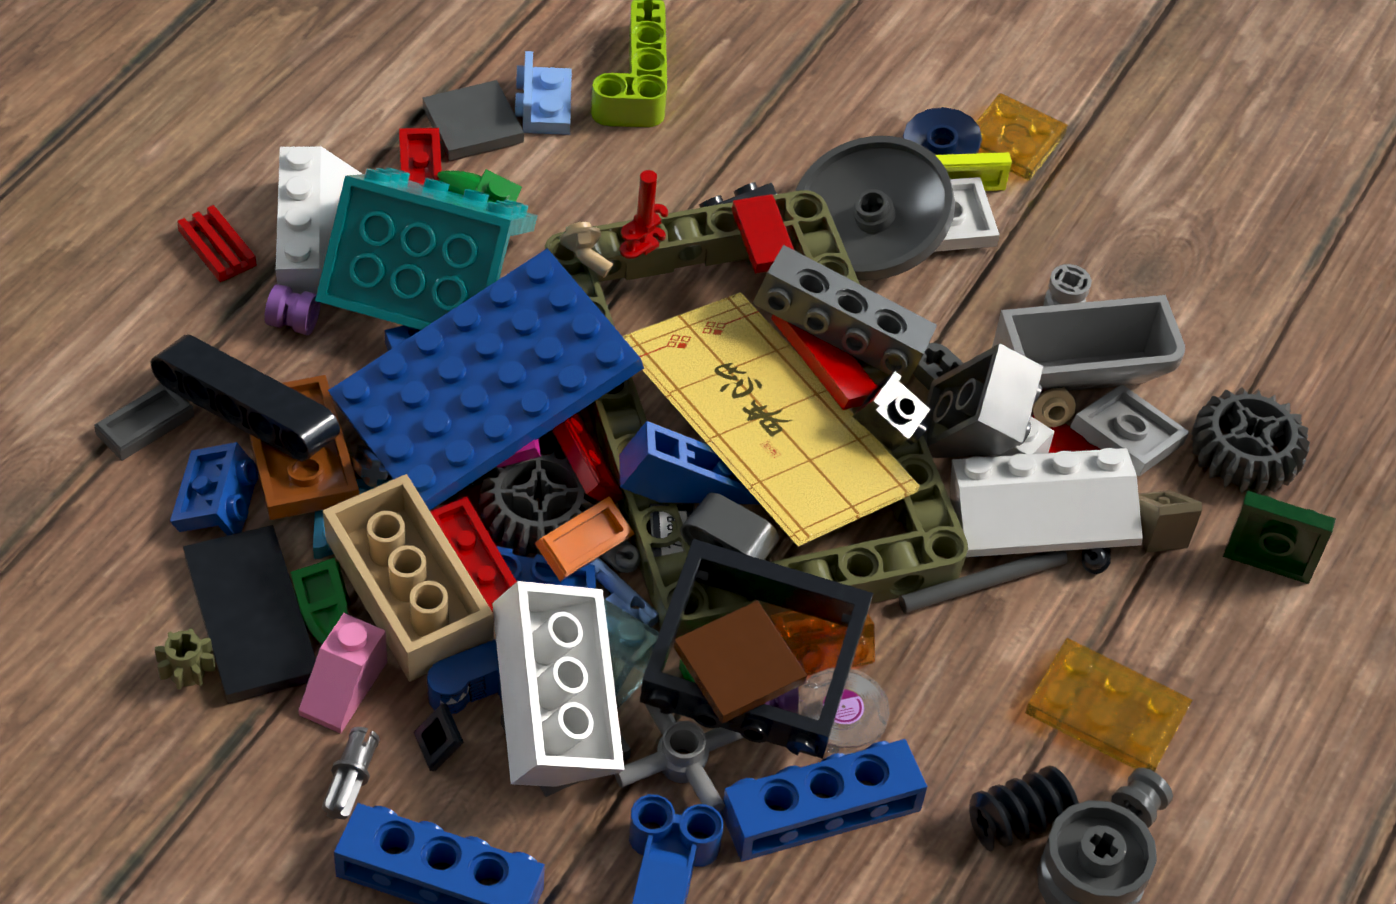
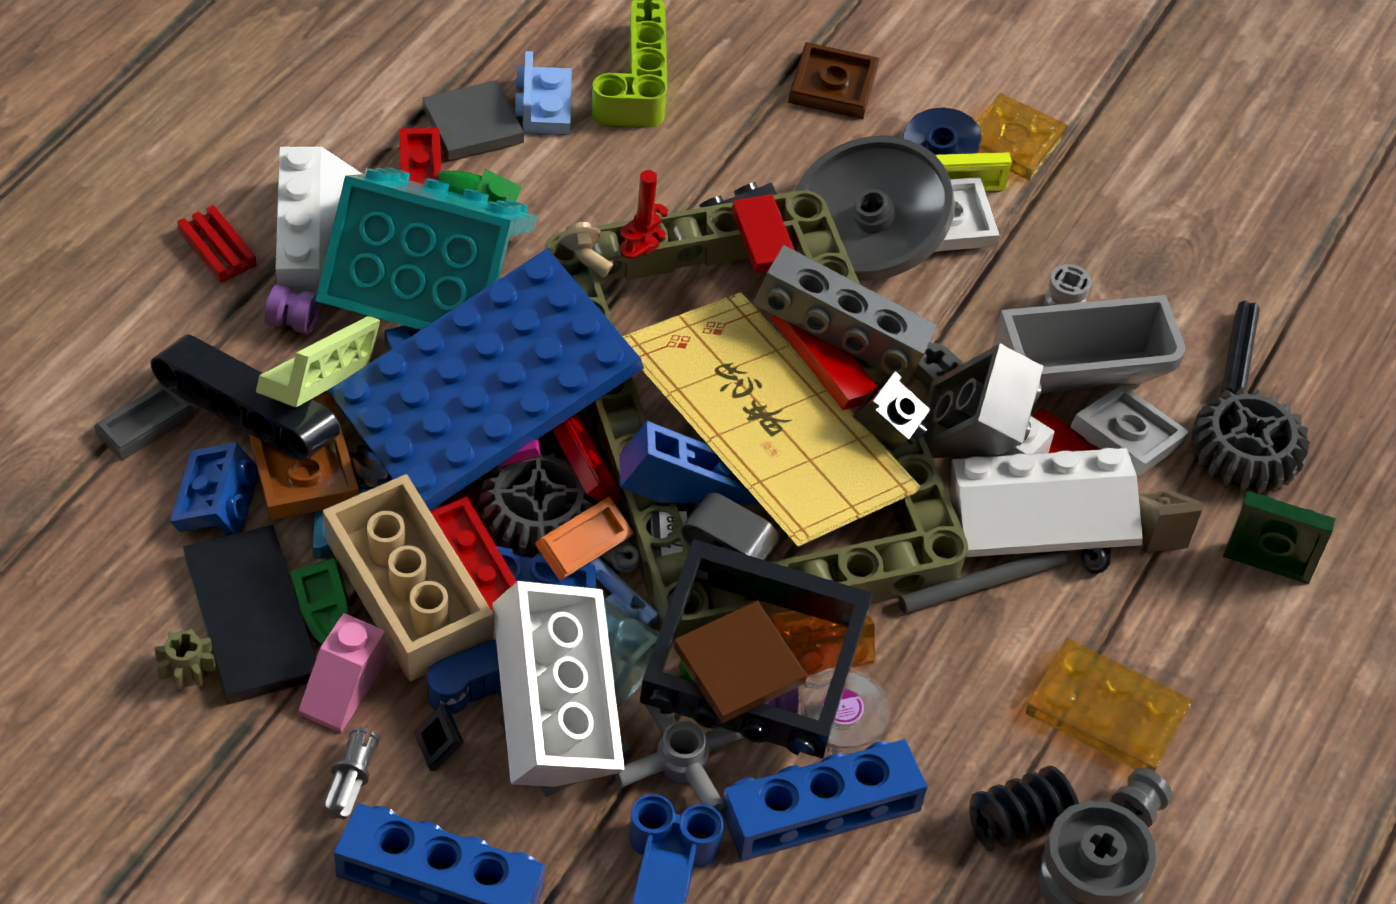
(321, 364): none -> yellowish green fence
(834, 80): none -> reddish brown tile
(1054, 407): tan plate -> none
(1241, 347): none -> black axle

